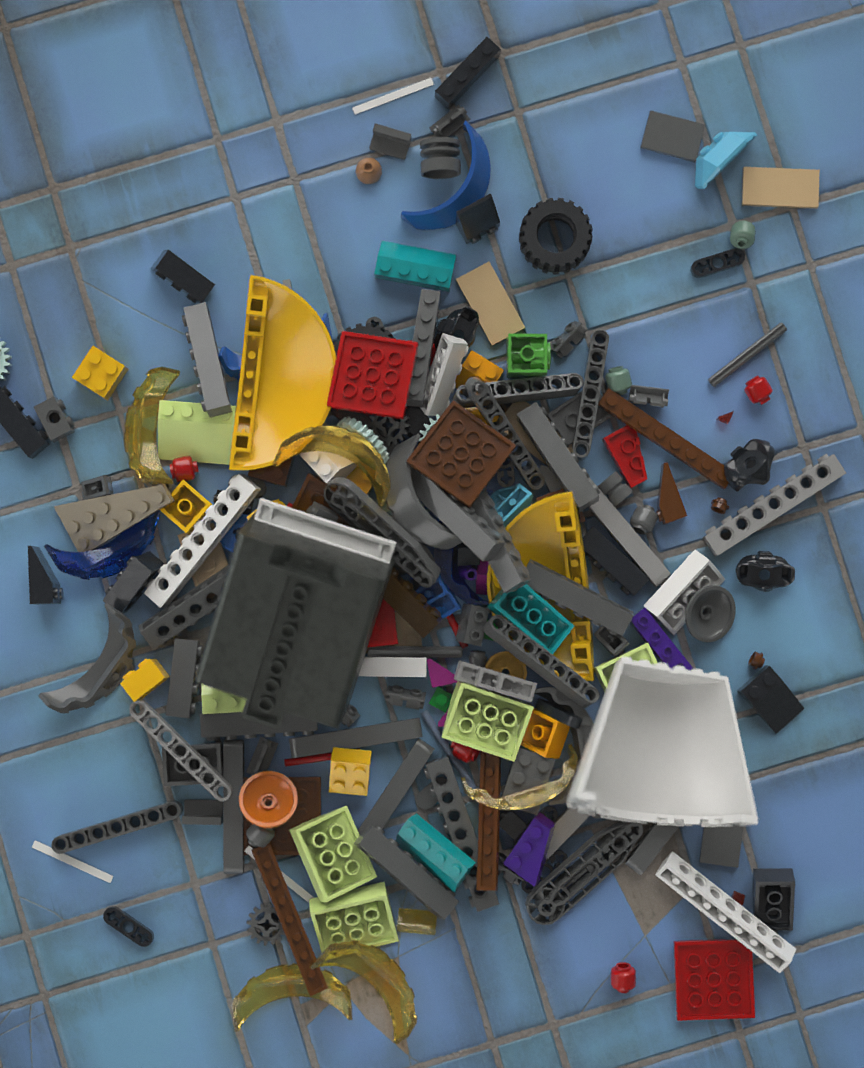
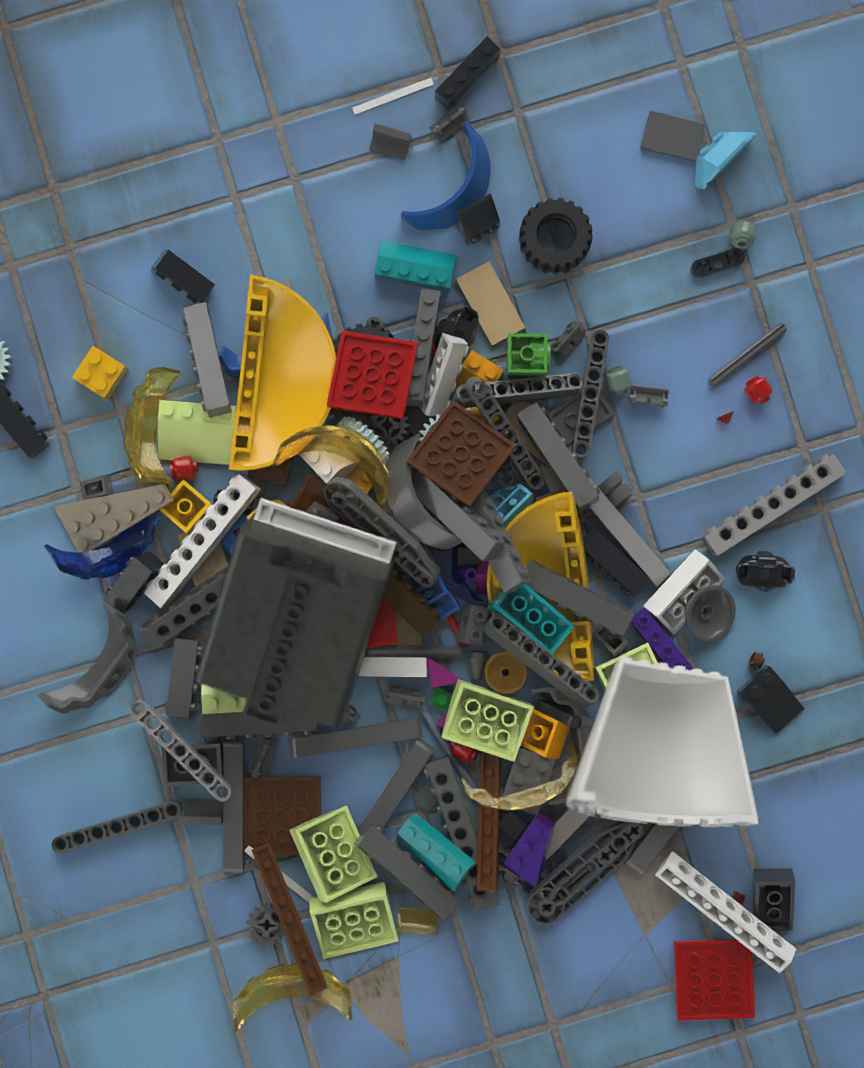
(42, 581): black slope -> none
(45, 412): dark grey brick -> none
(73, 862): white sticker -> none
(113, 923): black beam -> none
(145, 679): yellow brick -> none
(259, 836): dark grey head -> none
(268, 787): orange dish -> none
(308, 759): red bar -> none
(350, 771): yellow brick -> none
(368, 170): medium nougat brick -> none
(382, 974): clear yellow windscreen -> none
(440, 158): dark grey wheel -> none
(495, 681): light grey slope -> none
(623, 977): red head -> none
(626, 453): red wing -> none
(643, 519): dark grey head -> none
(664, 437): reddish brown plate -> none
(669, 501): reddish brown slope -> none
(719, 505): reddish brown plate -> none
(721, 845): dark grey tile -> none
(750, 464): black piece -> none
(780, 187): tan tile -> none

